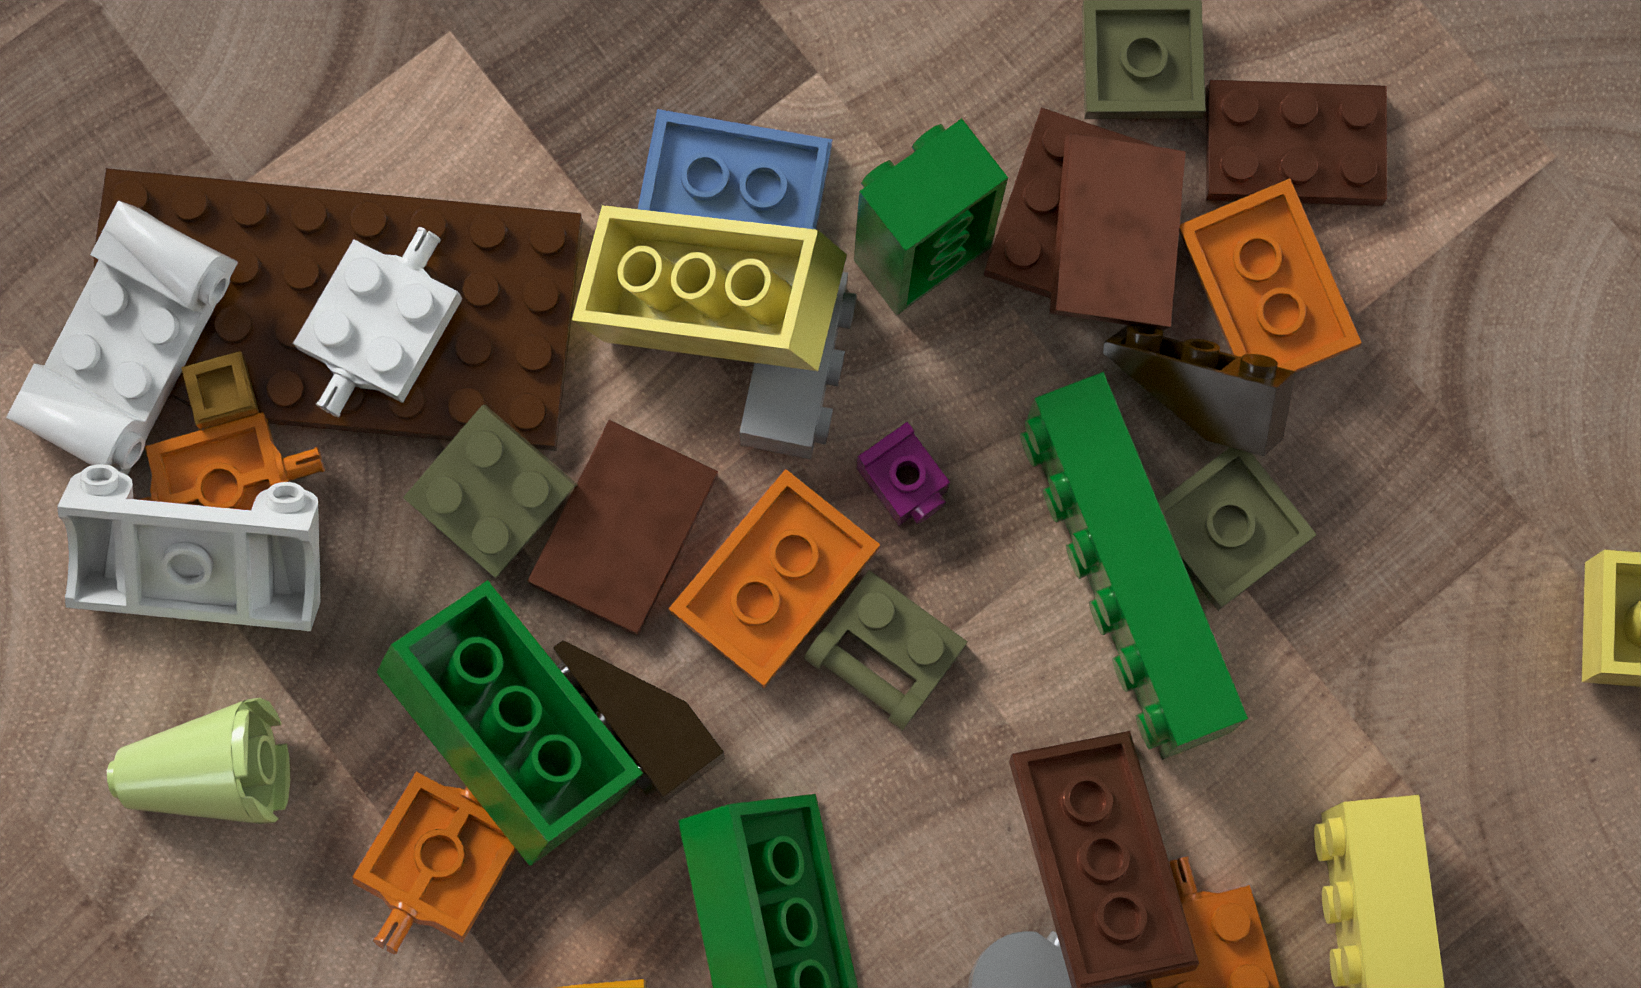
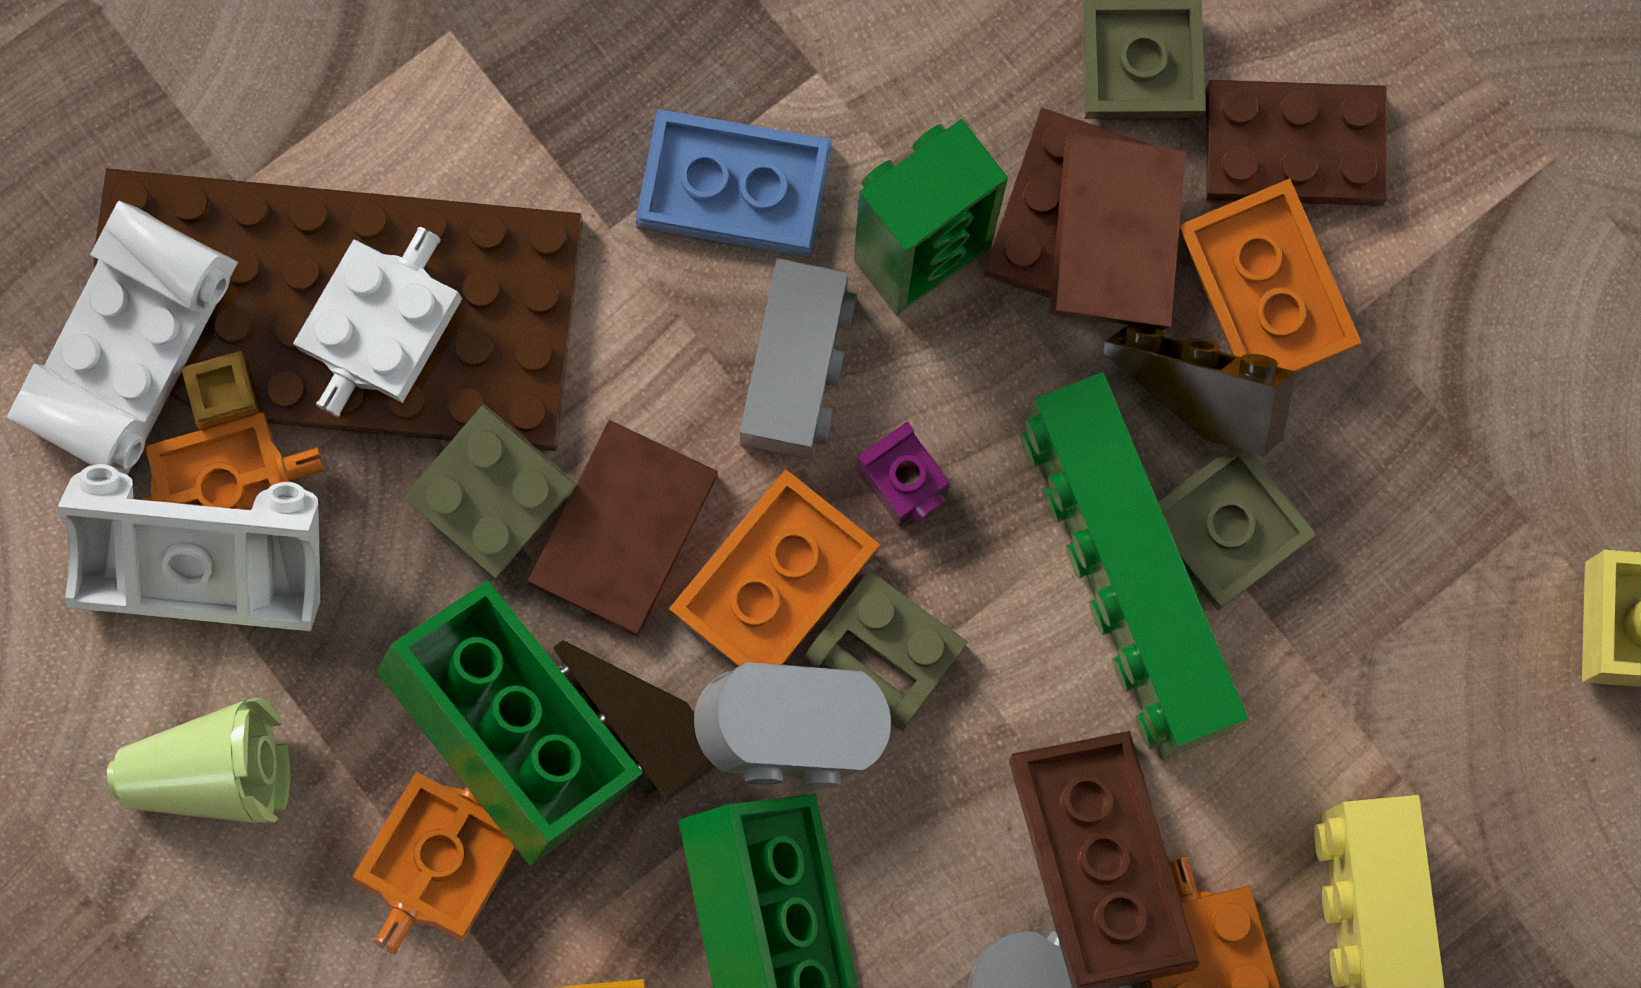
(710, 287): light yellow brick -> none
(792, 723): none -> light grey brick

